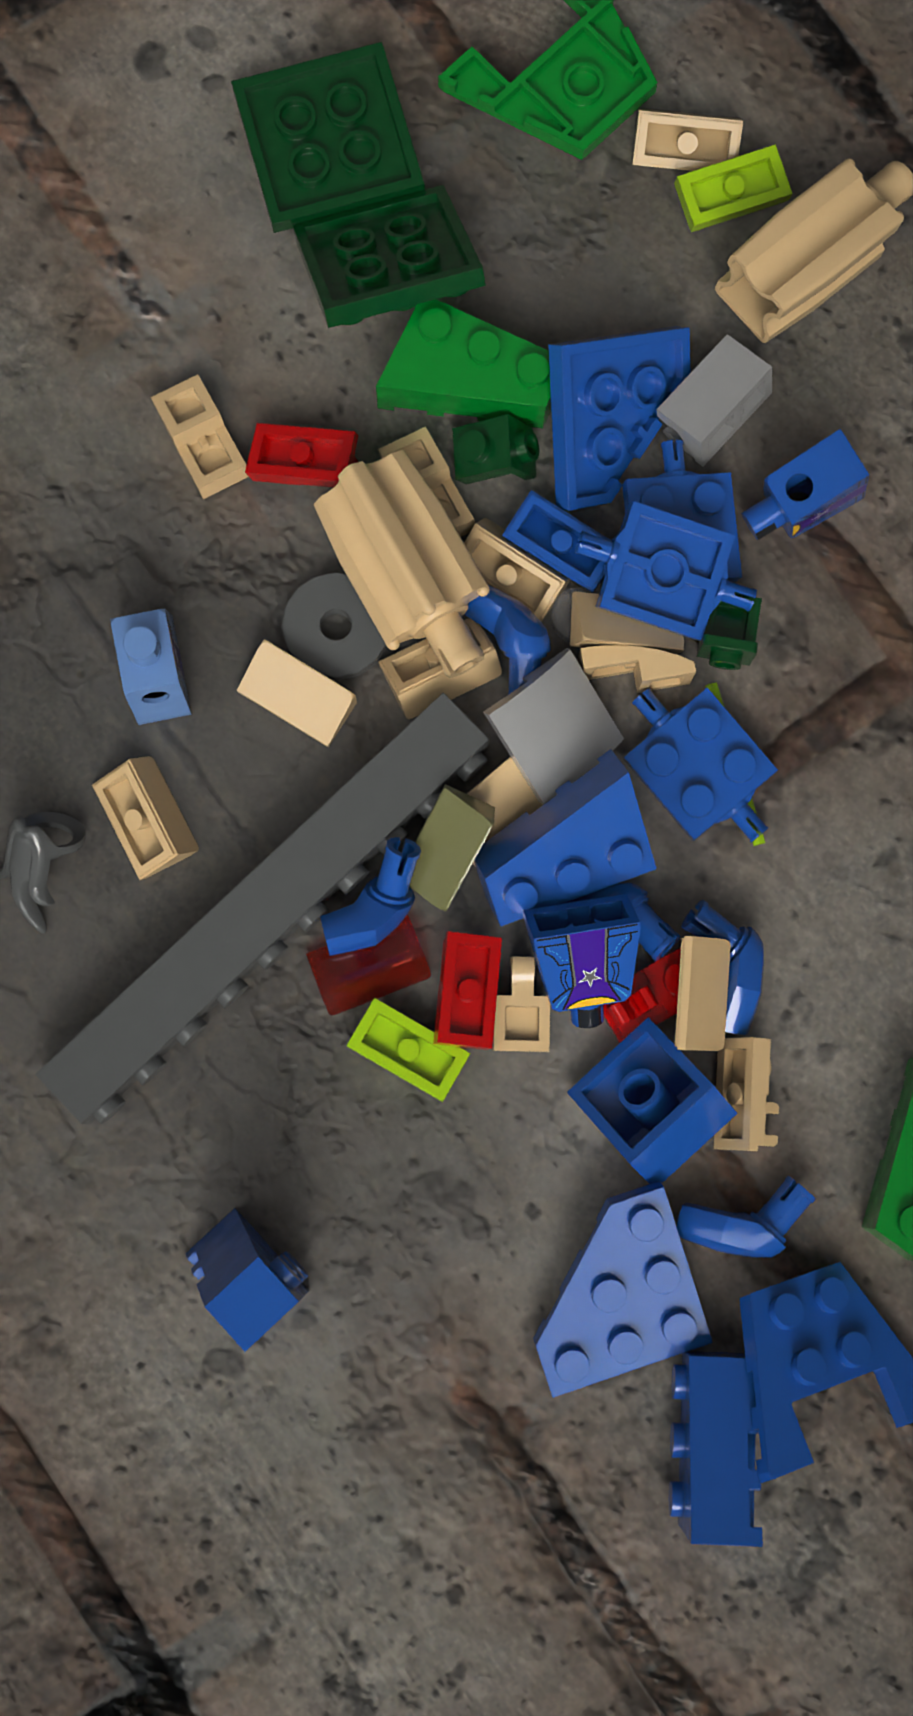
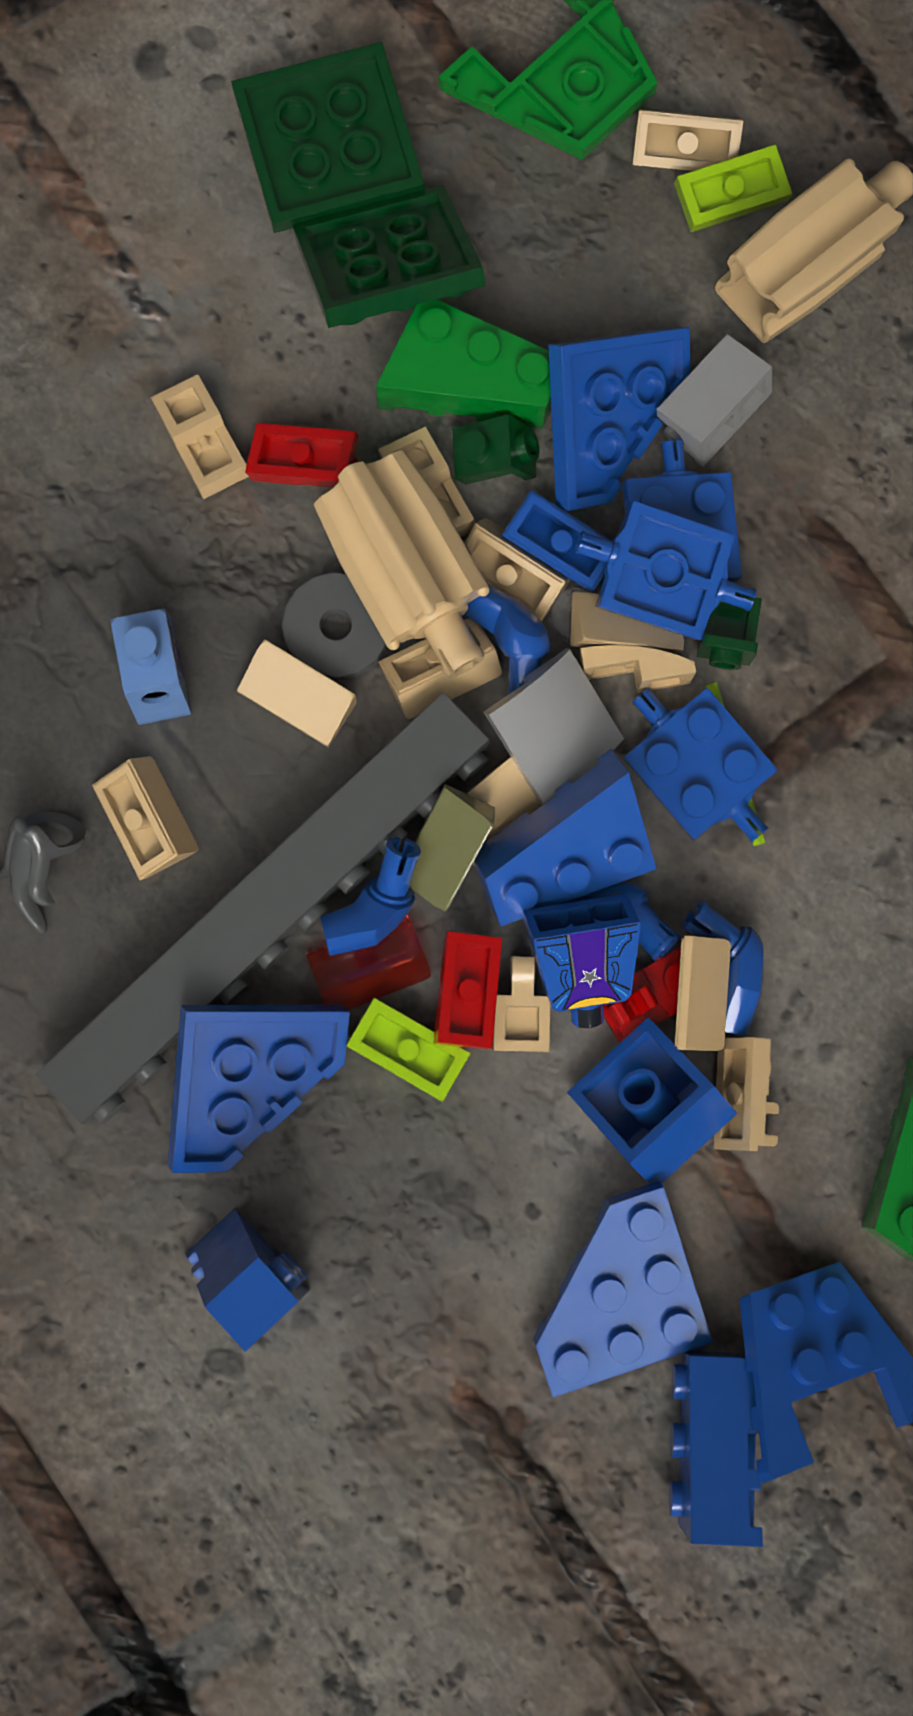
(245, 1075): none -> blue plate
(745, 1234): blue arm -> none
(828, 477): blue torso -> none

